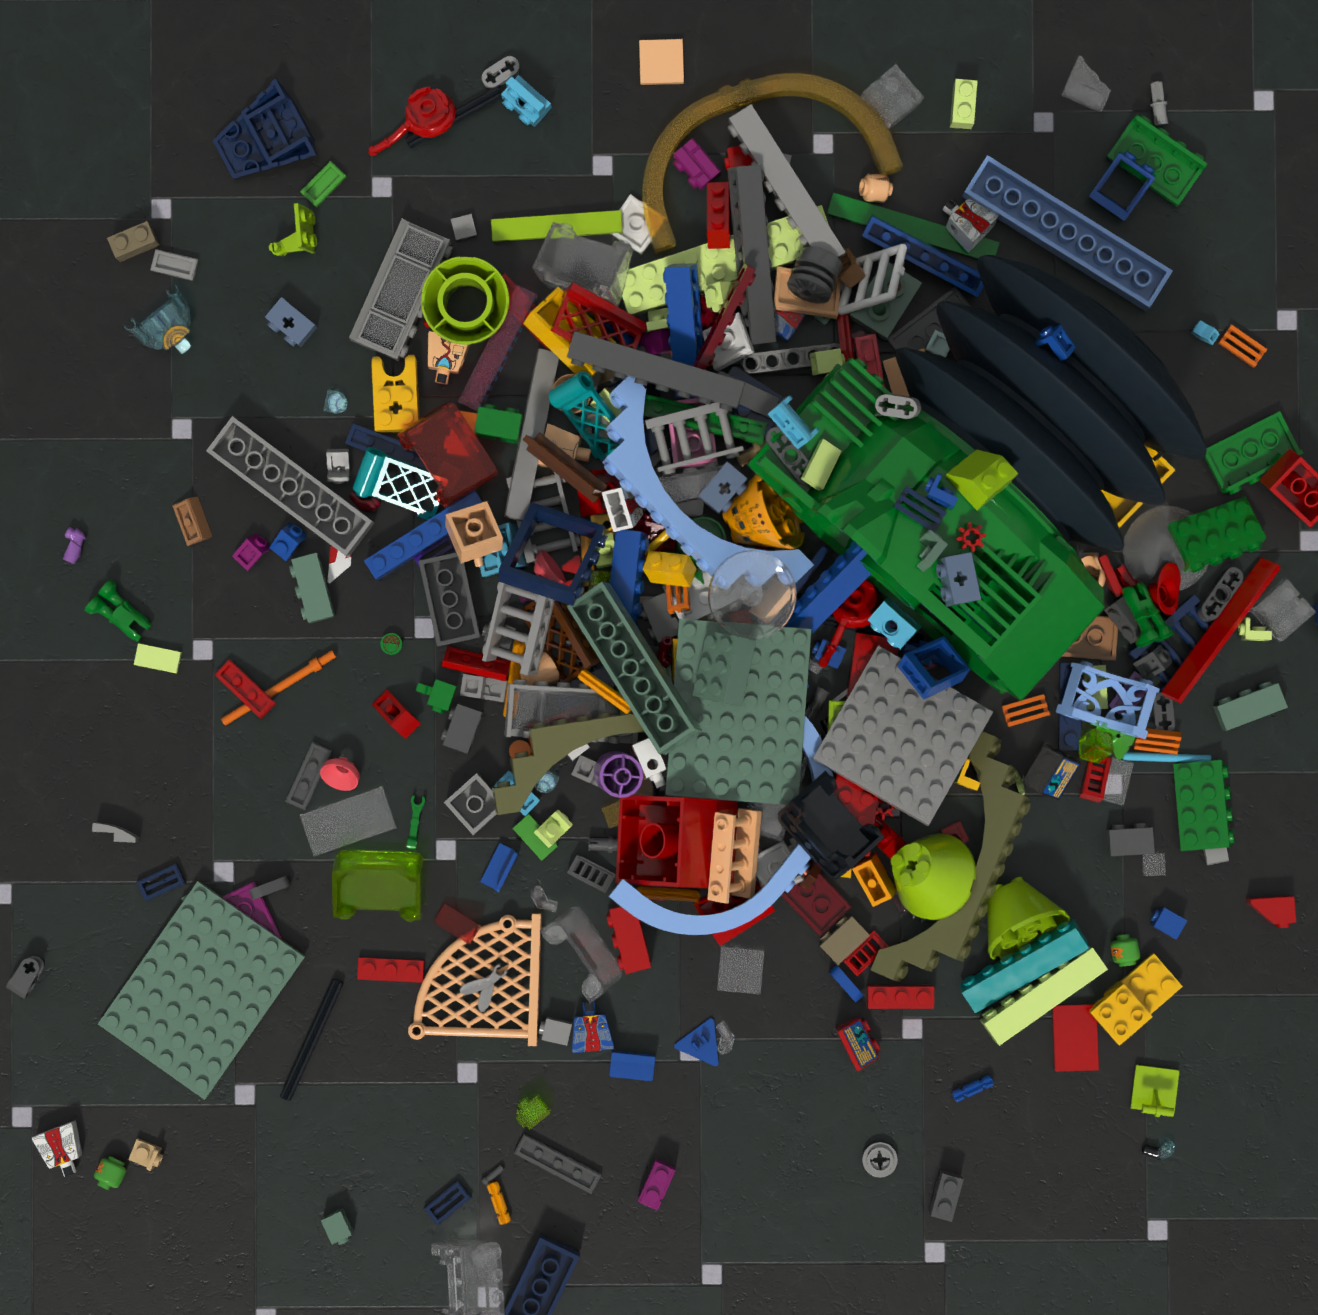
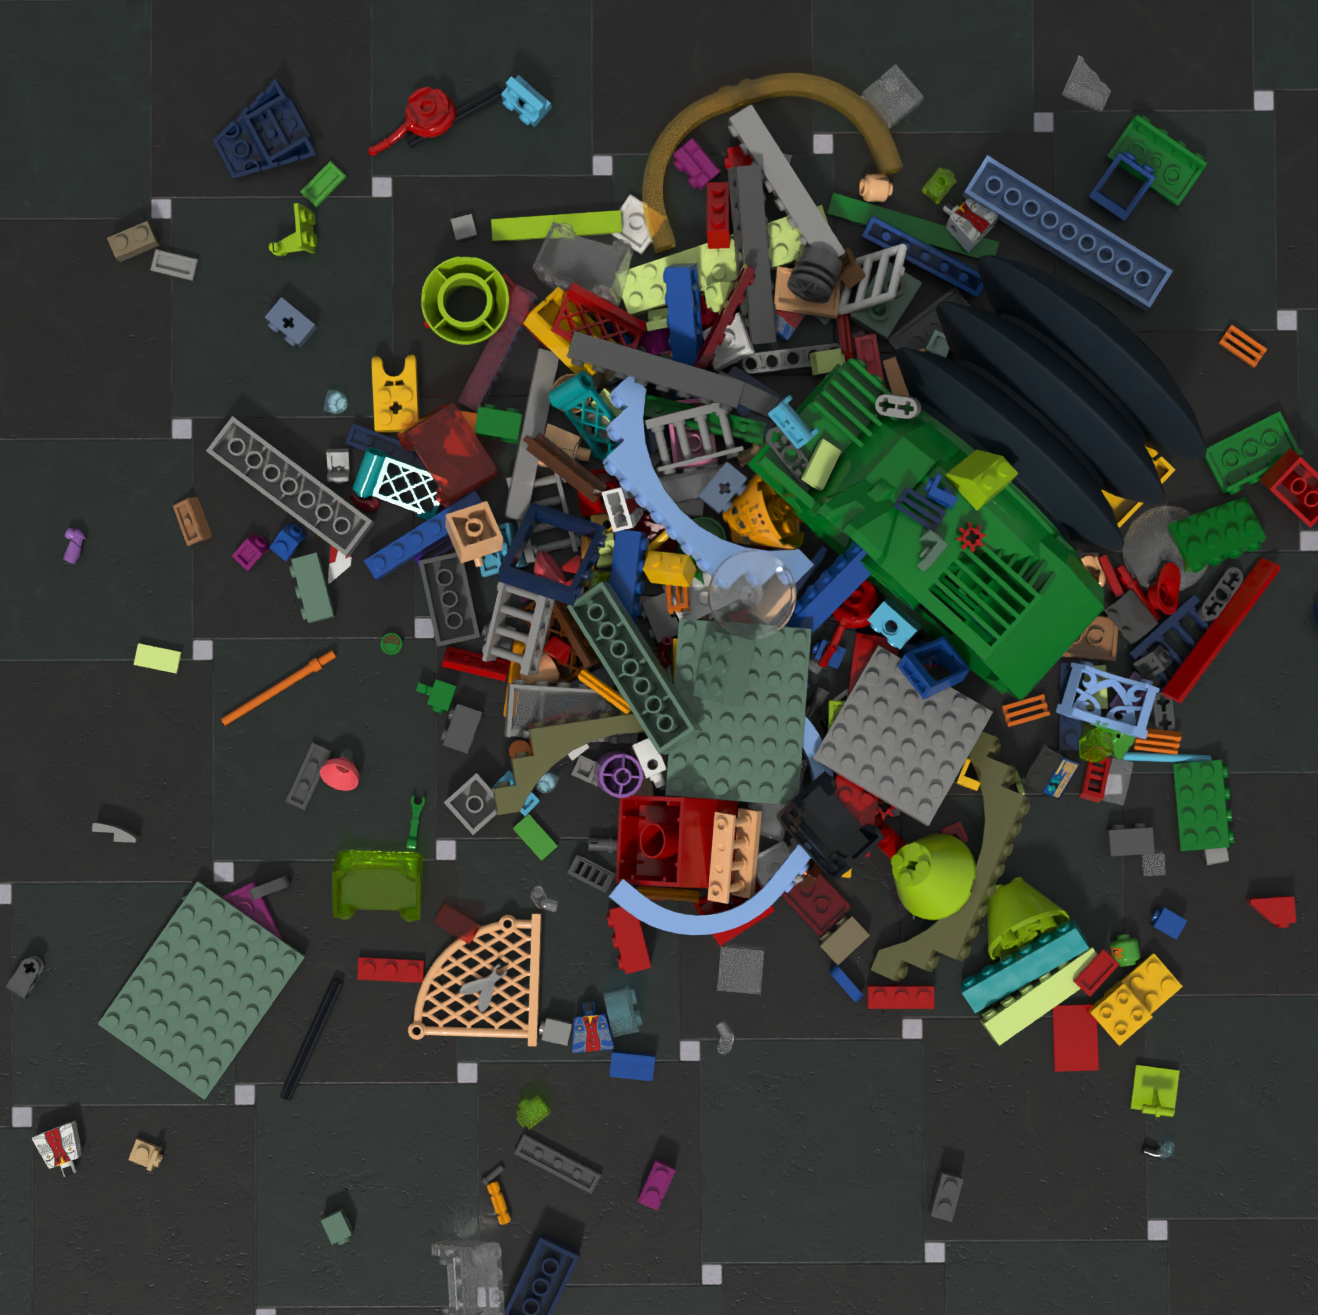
(110, 1173): bright green head -> none
(122, 615): green piece -> none
(165, 325): clear light blue torso -> none
(178, 874): dark blue tile -> none
(245, 689): red tile -> none
(348, 821): clear tile -> none
(396, 293): window -> none
(396, 714): red slope -> none
(445, 357): light nougat torso -> none
(462, 1190): dark blue tile -> none
(483, 688): light grey slope -> none
(498, 68): light grey beam -> none
(499, 867): blue panel -> none
(553, 828): yellowish green bracket -> none
(558, 649): none -> red slope
(590, 948): clear windscreen -> none
(611, 814): clear yellow tile -> none
(621, 1010): none -> clear light blue brick
(661, 62): light nougat tile -> none
(701, 1043): blue piece -> none
(858, 970): red slope -> none
(858, 1043): slope -> none
(872, 1166): light grey gear -> none
(874, 880): light orange brick -> none
(939, 185): none -> clear neon green brick
(960, 567): sand blue brick -> none
(963, 104): yellowish green brick -> none
(972, 1088): blue axle -> none
(1057, 340): blue bracket -> none
(1096, 972): none -> red tile
(1143, 608): green piece -> none
(1158, 104): light grey axle -> none
(1205, 332): medium azure piece -> none
(1249, 705): sand green brick -> none
(1255, 634): yellowish green bracket -> none
(1282, 610): clear piece -> none

